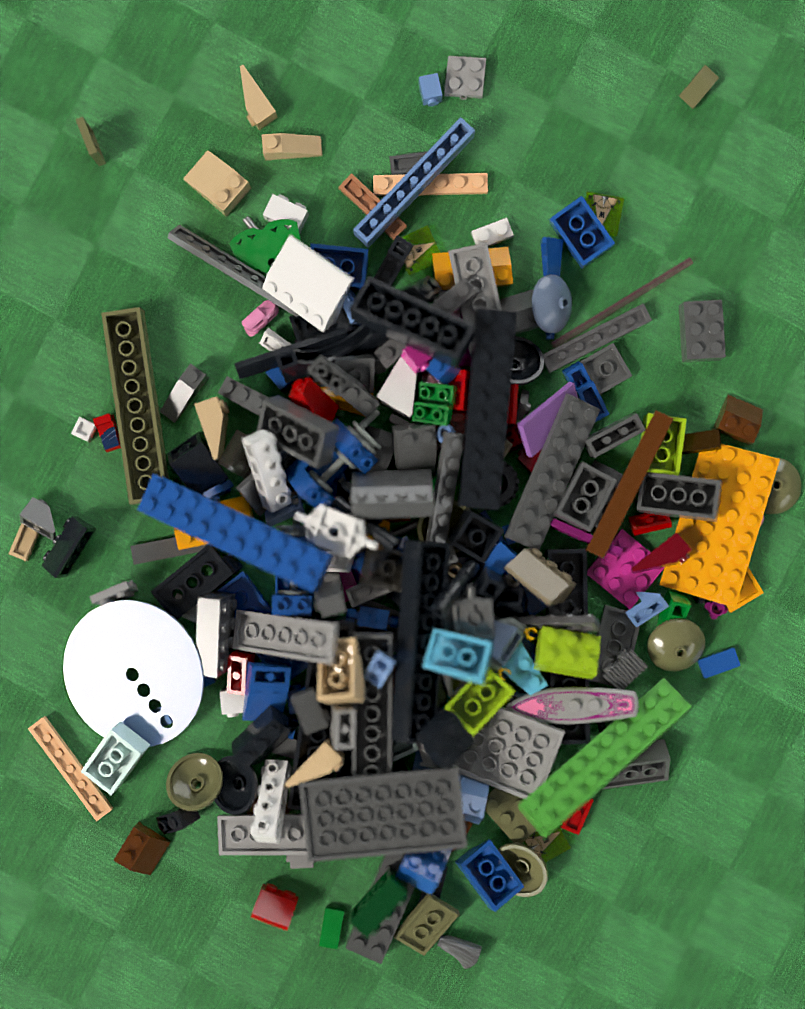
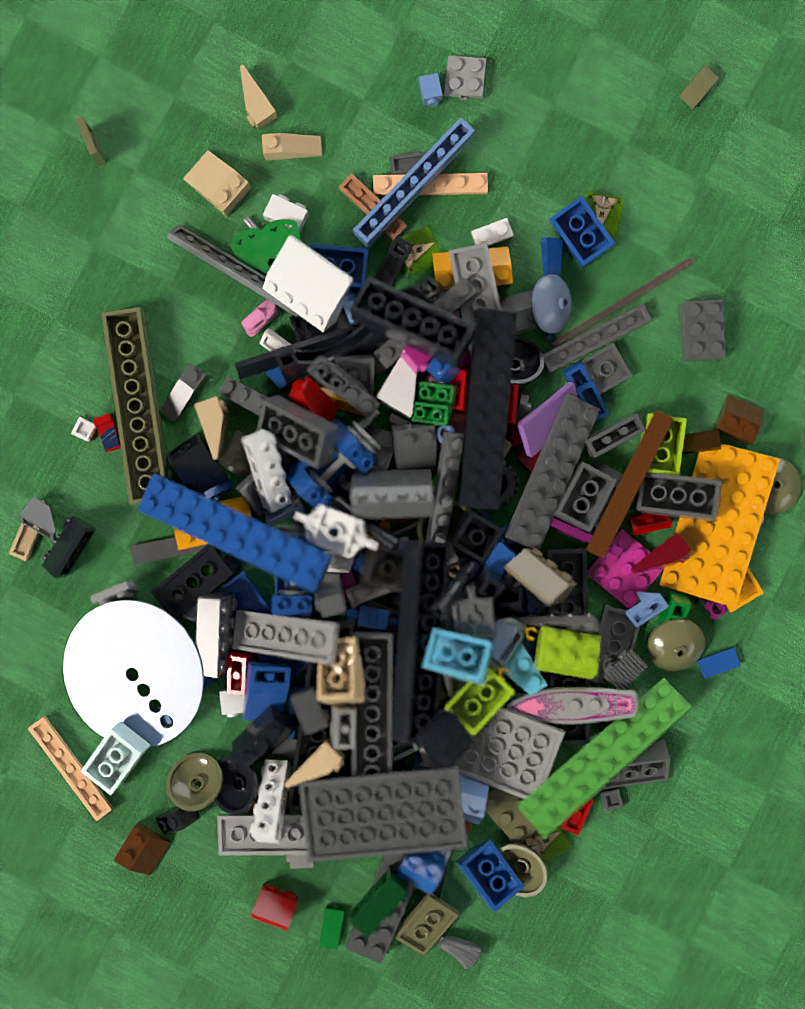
(380, 669): medium blue slope -> none
(611, 799): none -> dark grey tile

